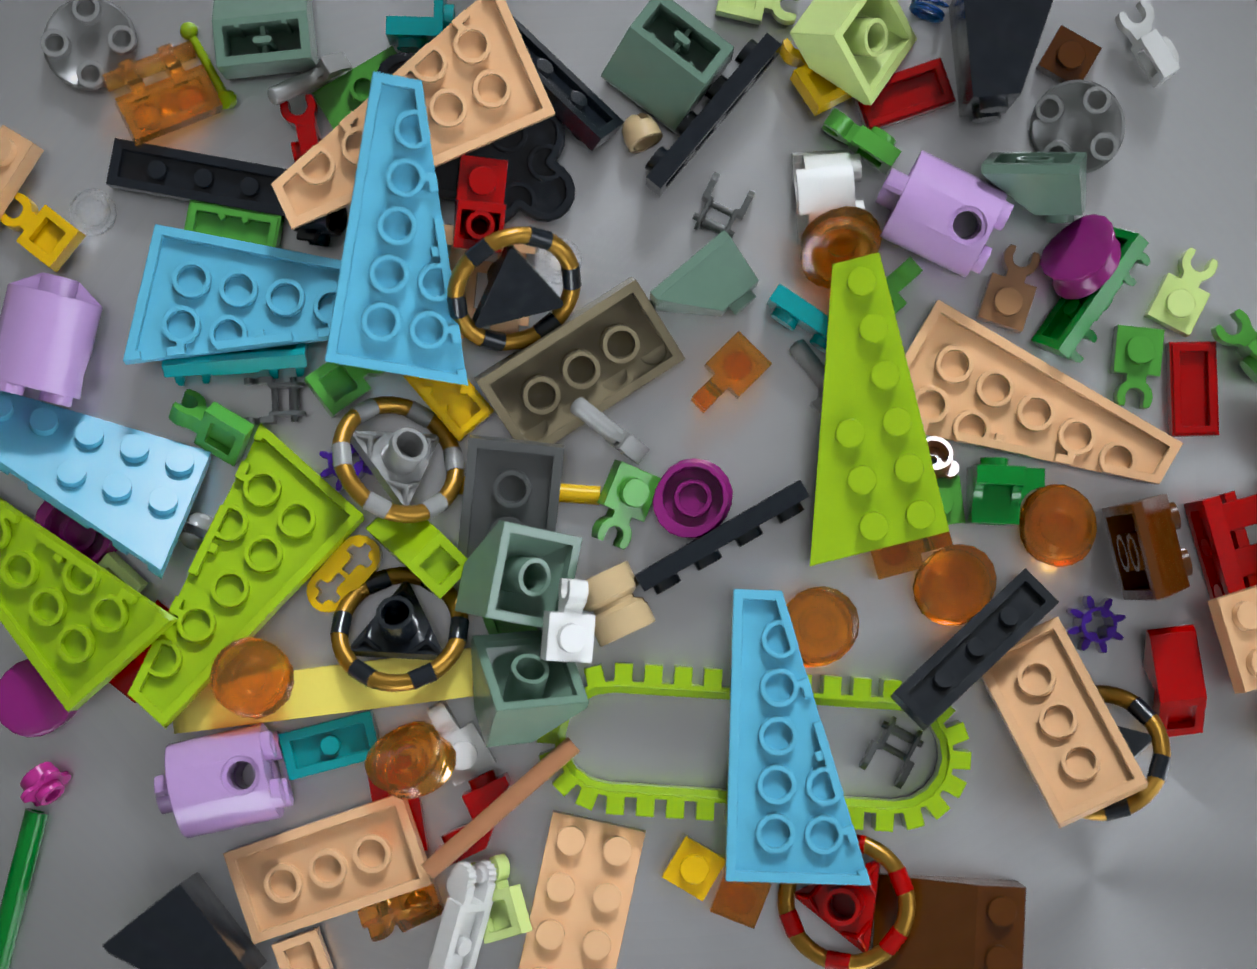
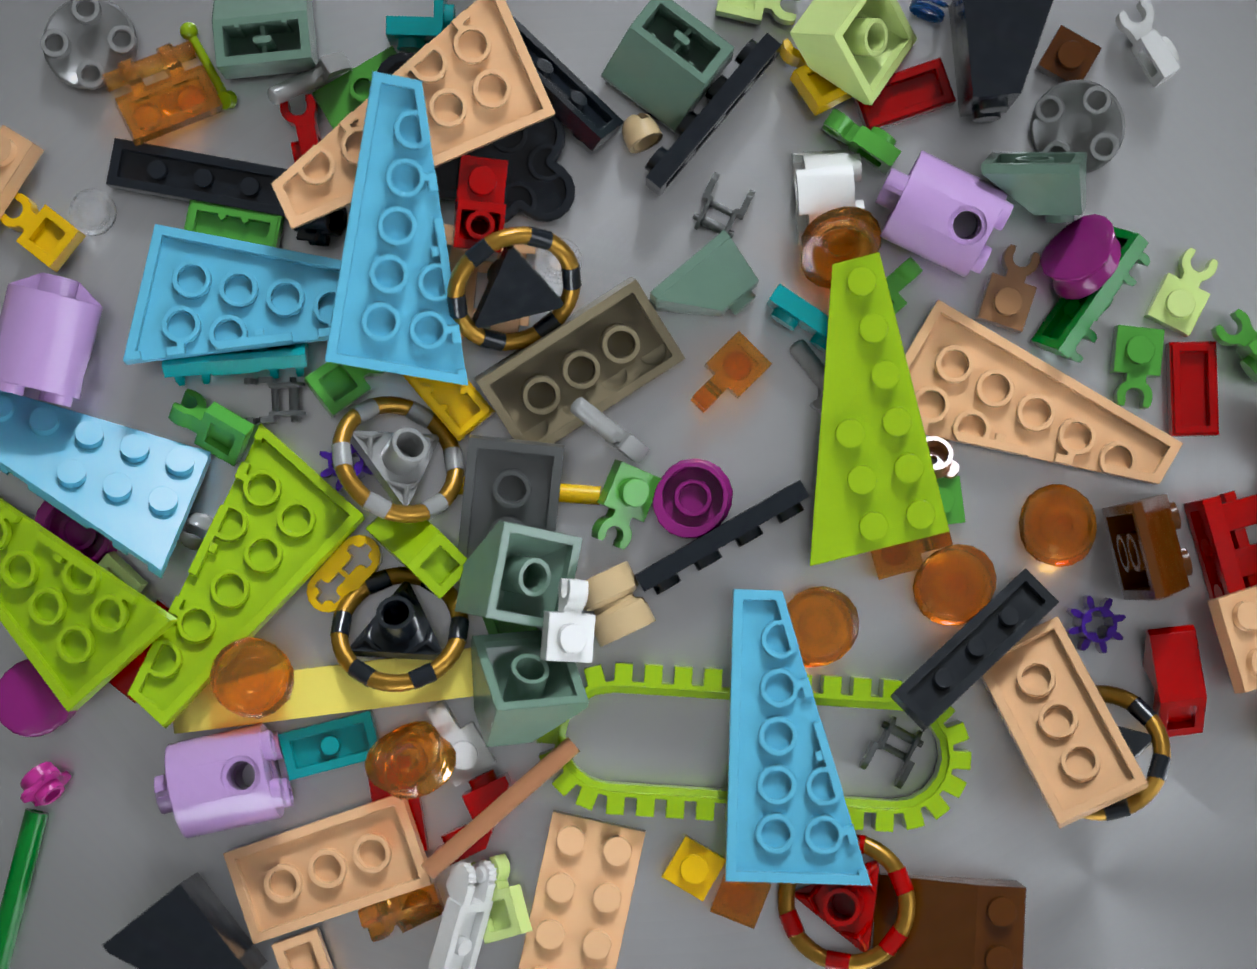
(997, 491): green brick -> none

